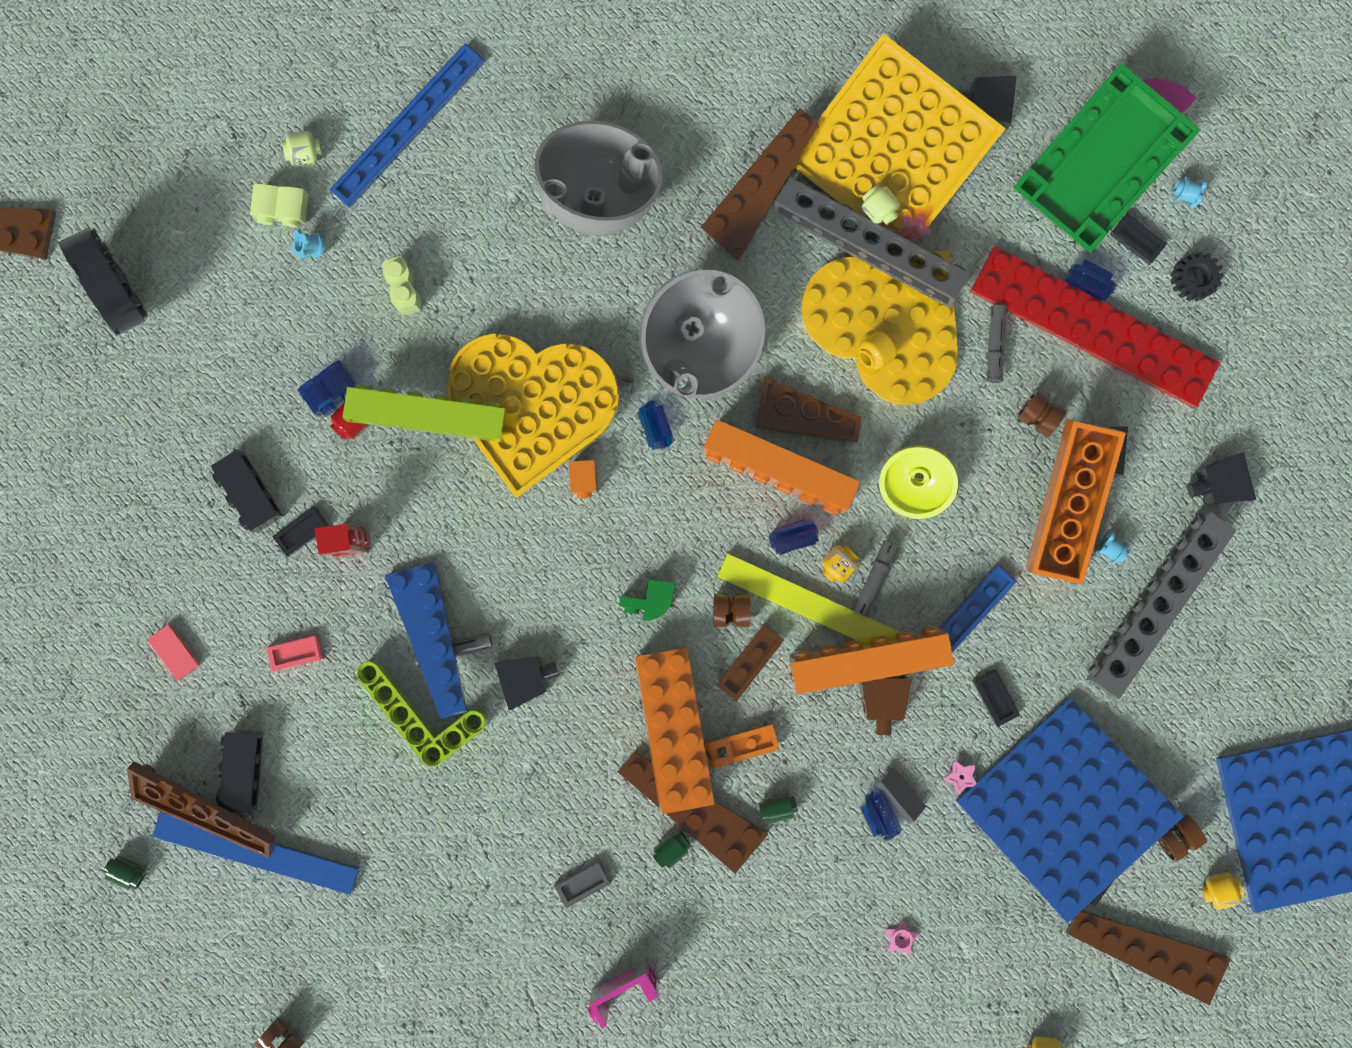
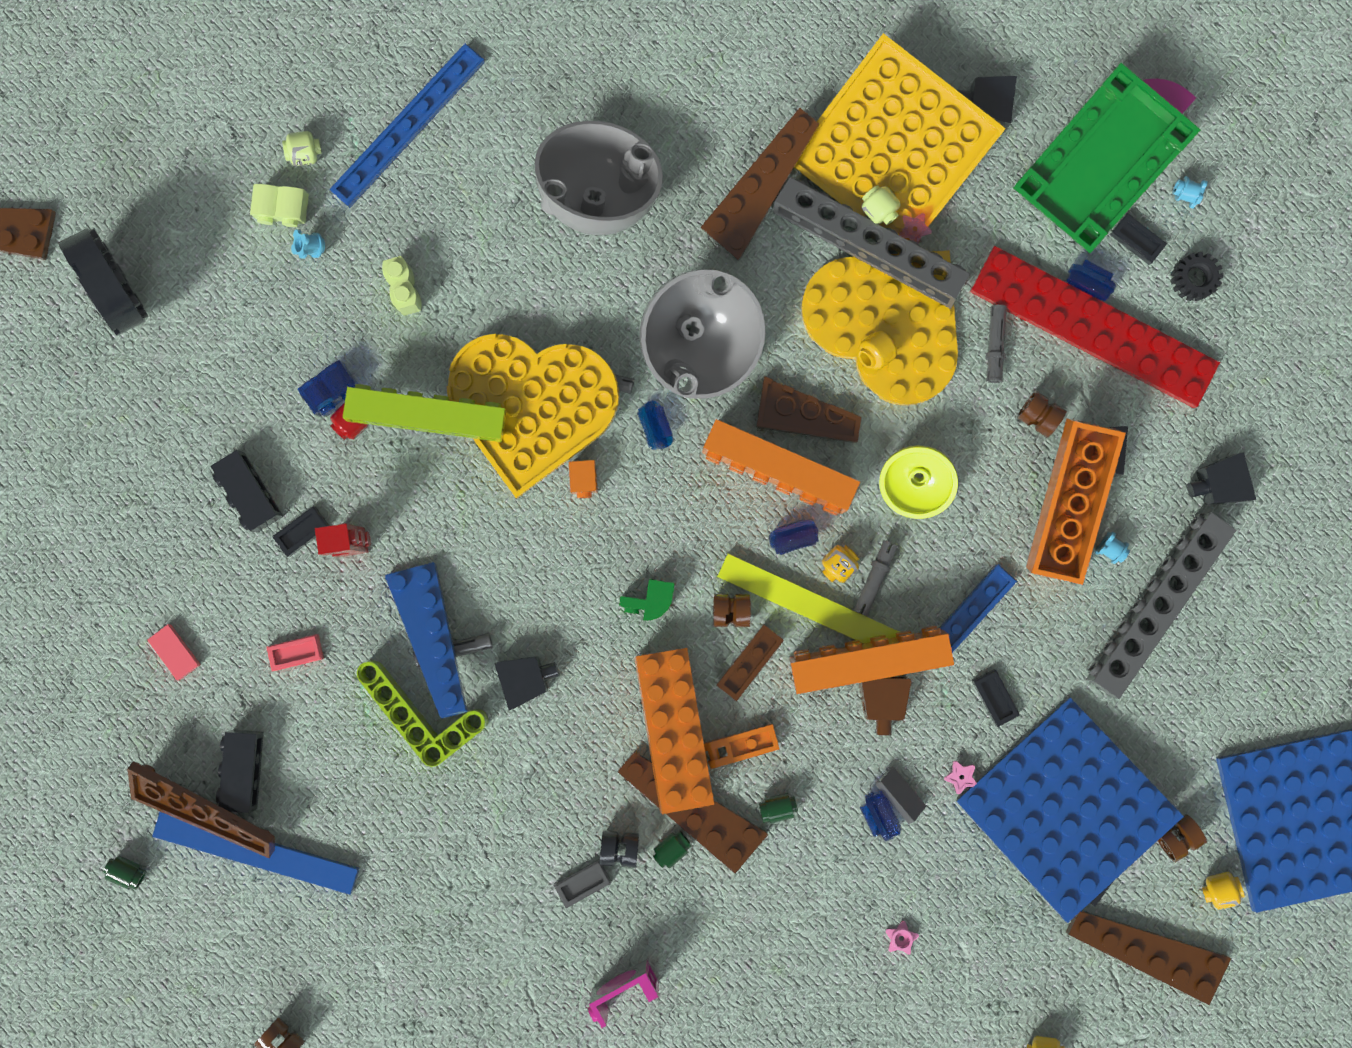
(610, 847): none -> black wheel

